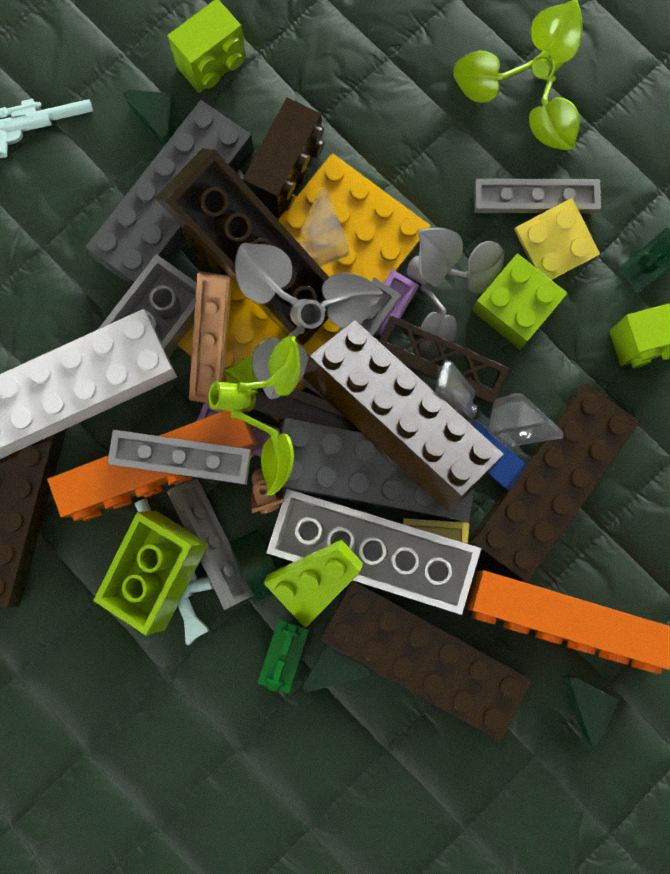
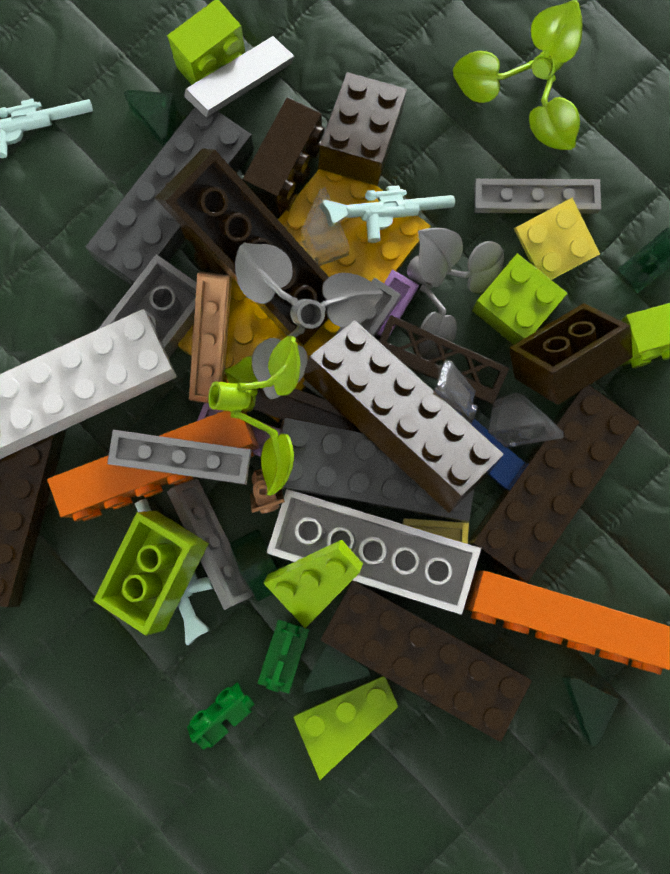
(207, 725): none -> green hinge
(238, 76): none -> tile
(342, 722): none -> lime wing
(361, 128): none -> brick
(381, 214): none -> light aqua piece
(571, 353): none -> dark brown brick

